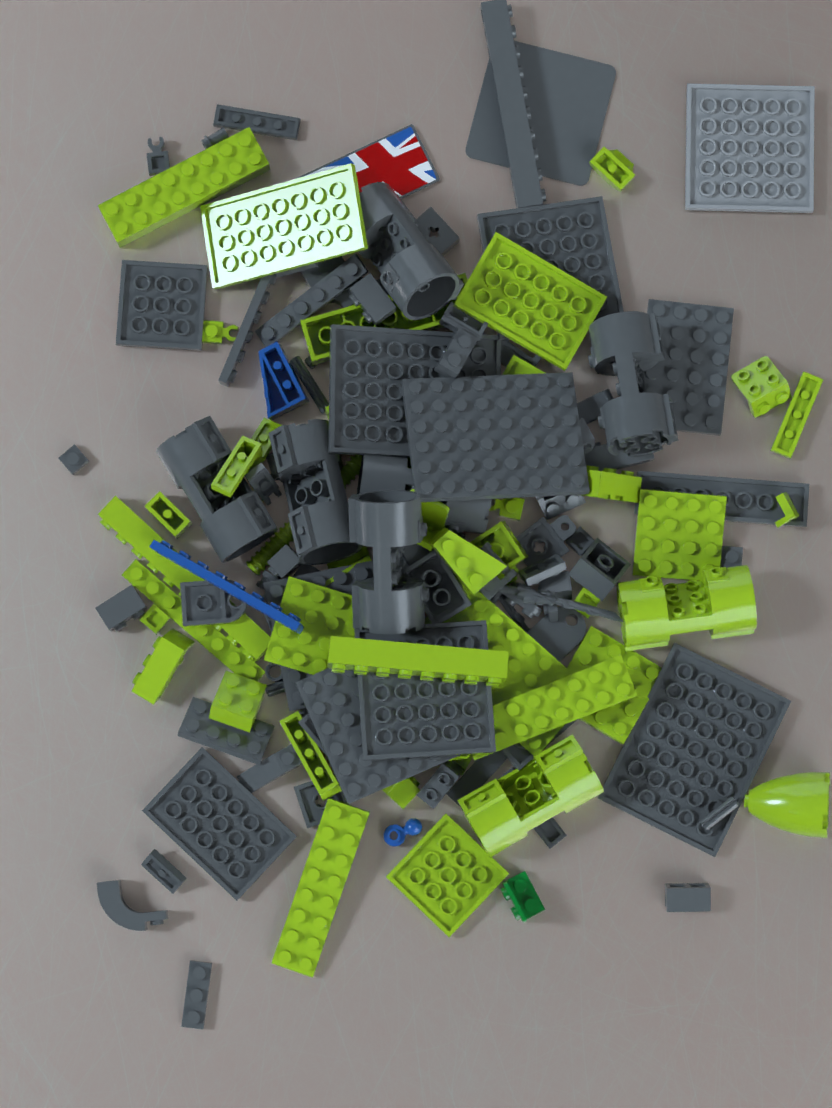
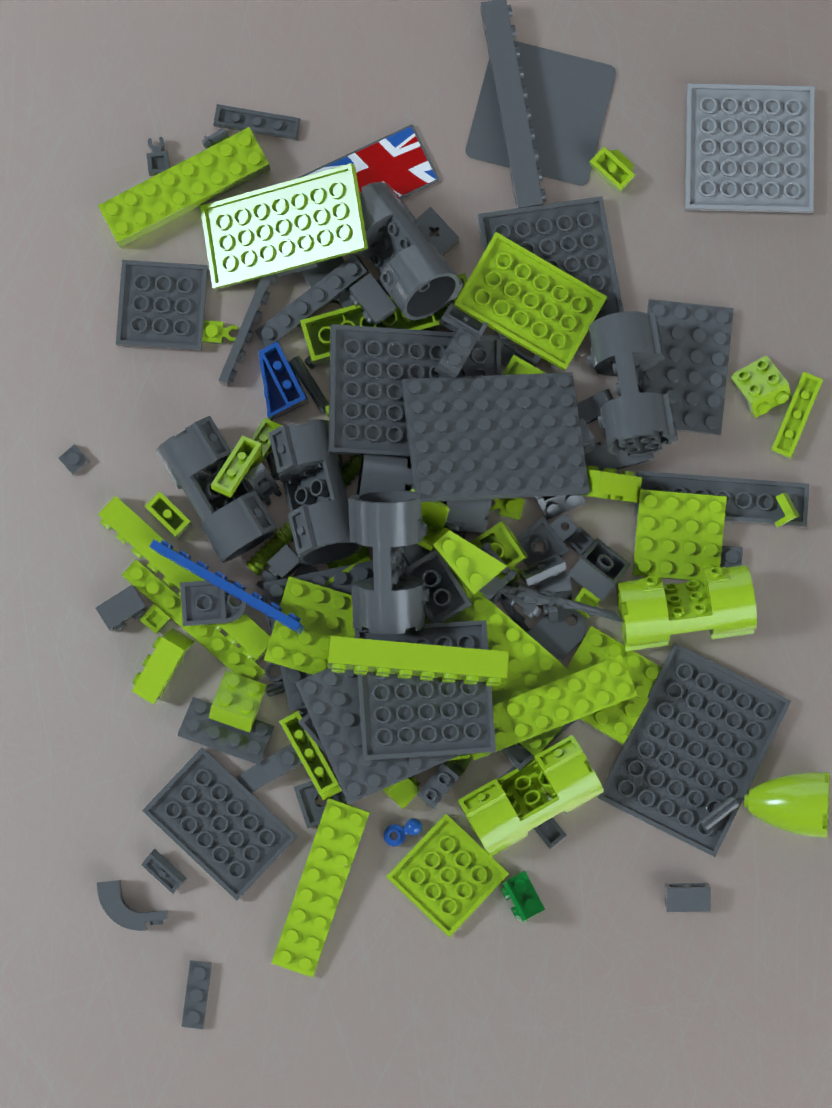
(476, 775): dark grey tile -> none

